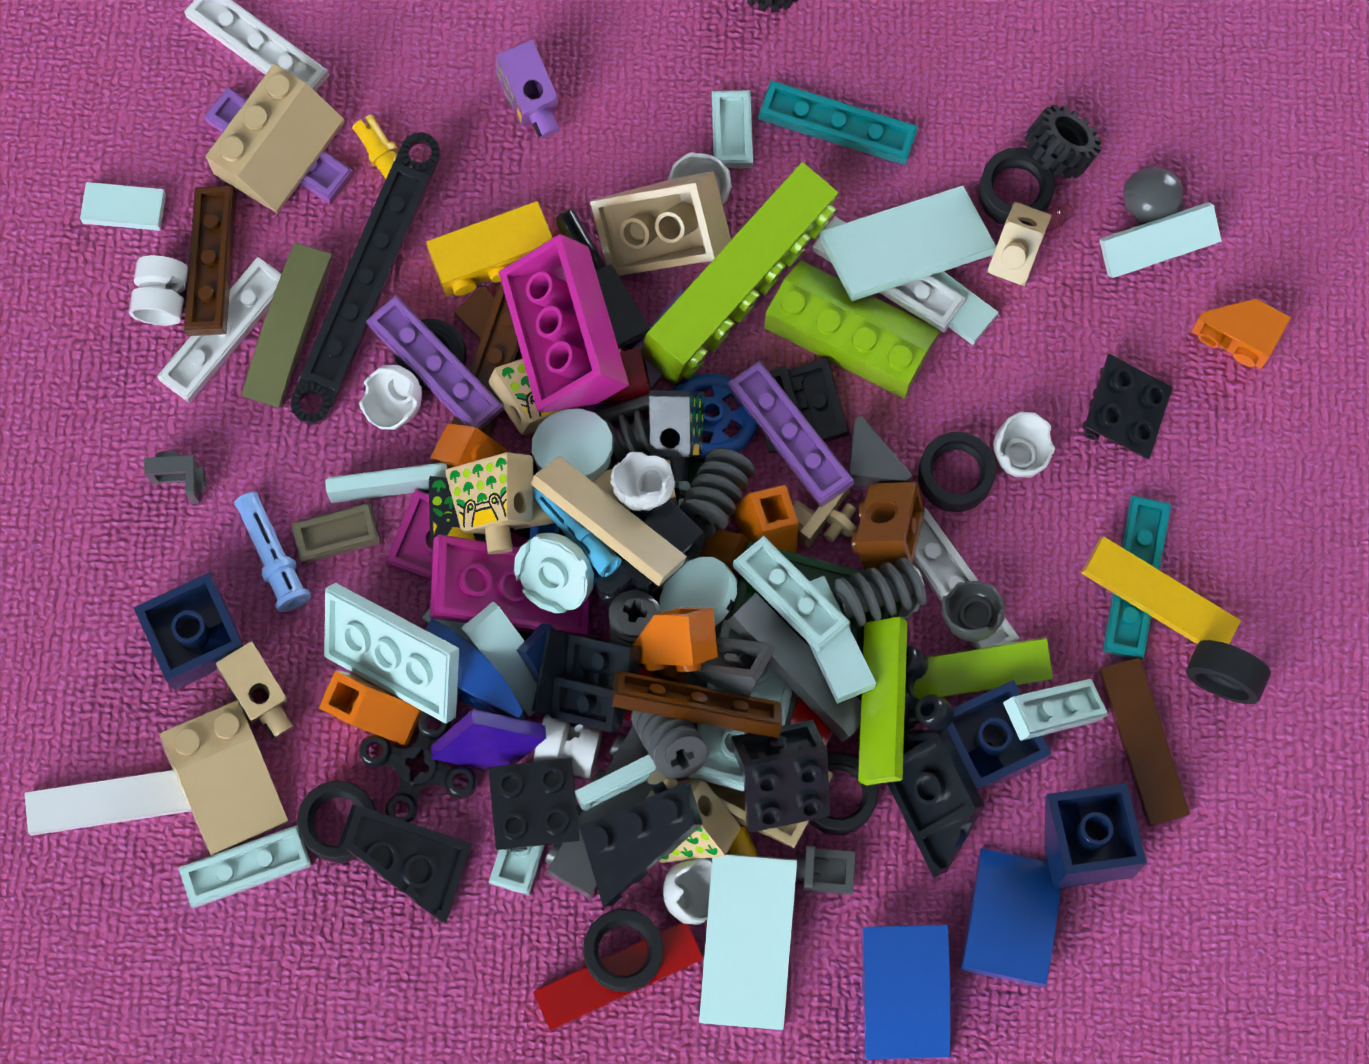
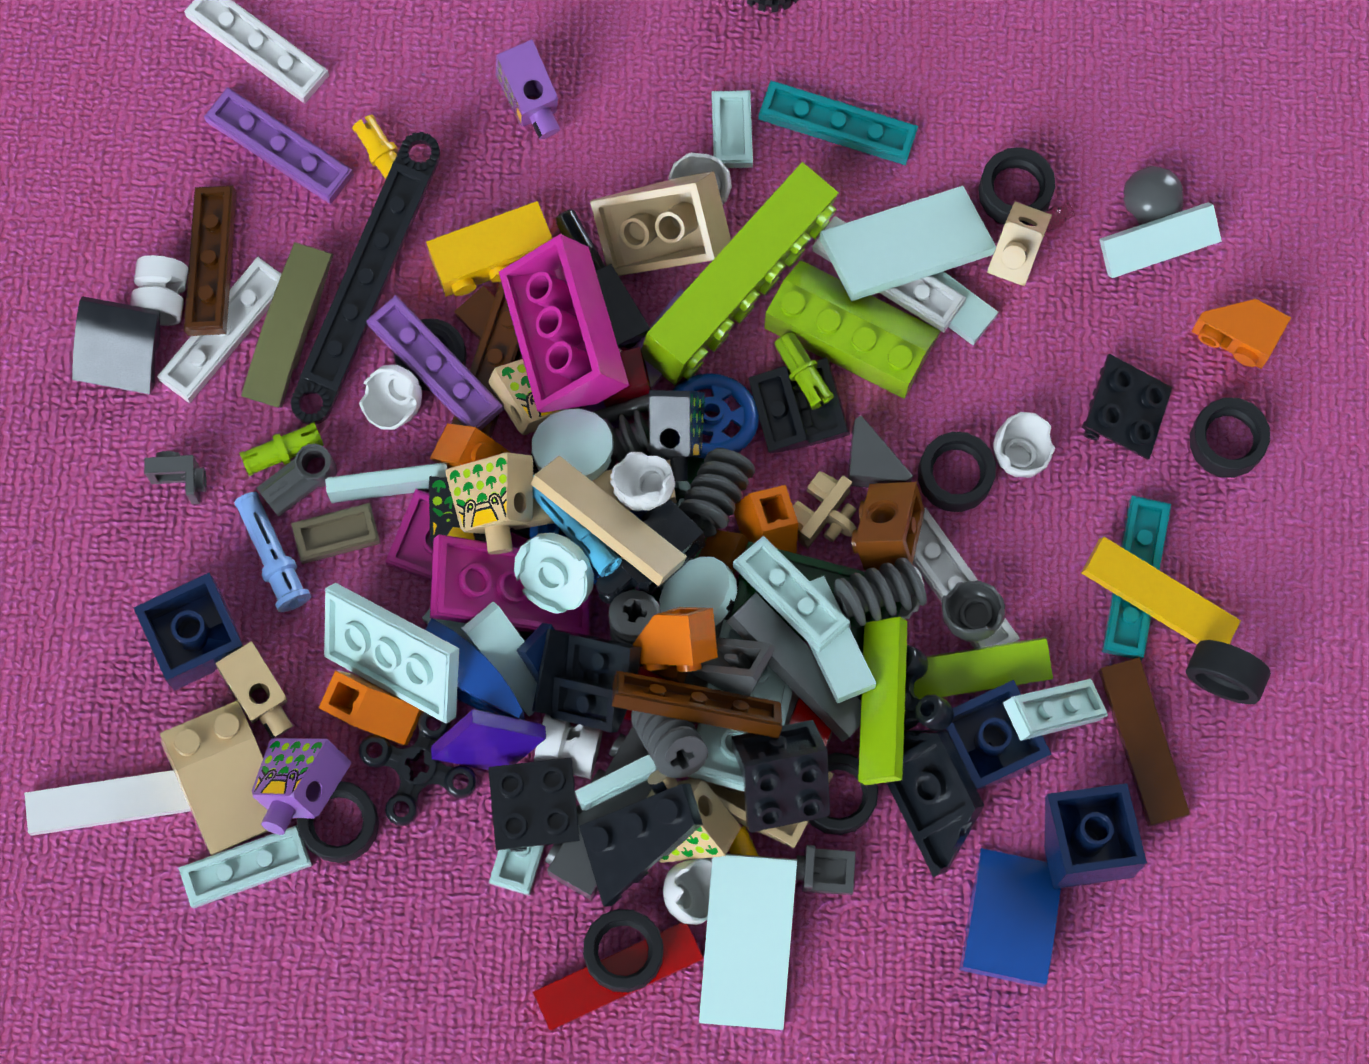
(115, 345): none -> slope
(123, 206): light aqua tile -> none
(274, 139): tan slope -> none
(279, 449): none -> lime pin
(293, 482): none -> dark grey piece
(297, 779): none -> medium lavender torso
(408, 856): black wing -> none
(790, 434): medium lavender tile -> none
(803, 370): none -> lime axle
(906, 992): blue slope -> none
(1063, 141): black tyre -> none
(1238, 409): none -> black tyre

